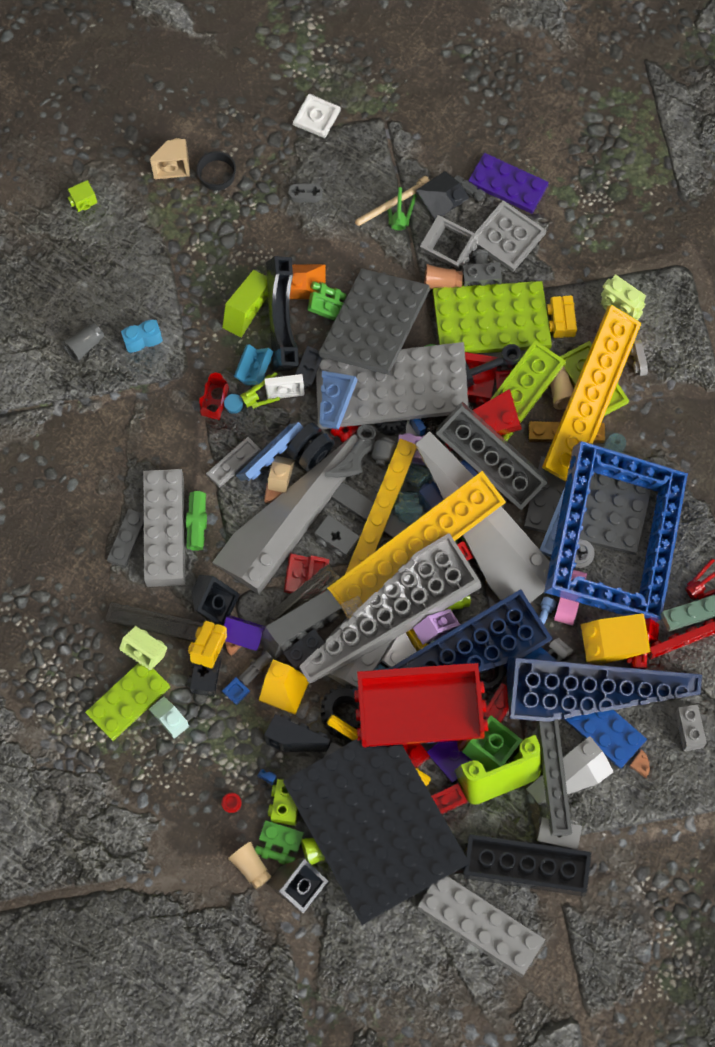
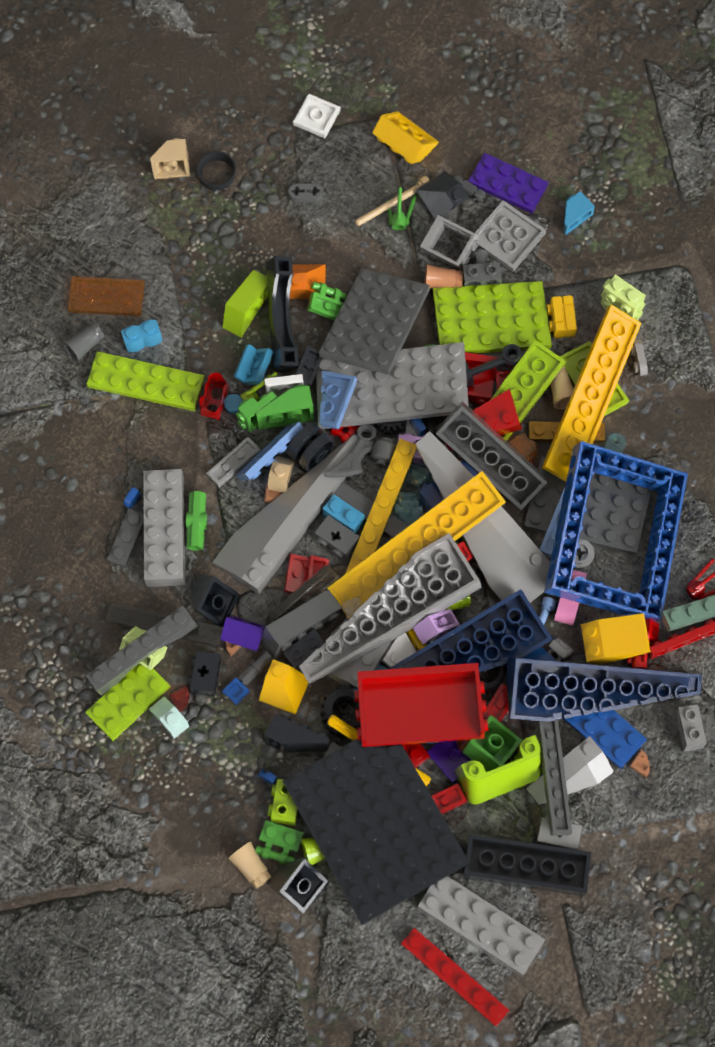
(82, 196): lime brick -> none
(106, 296): none -> clear orange tile
(116, 667): none -> dark grey arch
(132, 498): none -> blue tile
(145, 381): none -> lime plate
(180, 698): none -> clear red tile
(207, 644): yellow brick -> none
(231, 802): red plate -> none
(248, 409): none -> bright green plate
(287, 409): none -> bright green slope
(344, 514): none -> dark azure brick
(404, 137): none -> yellow slope
(455, 977): none -> red plate
(525, 446): none -> clear orange brick
(577, 210): none -> dark azure slope

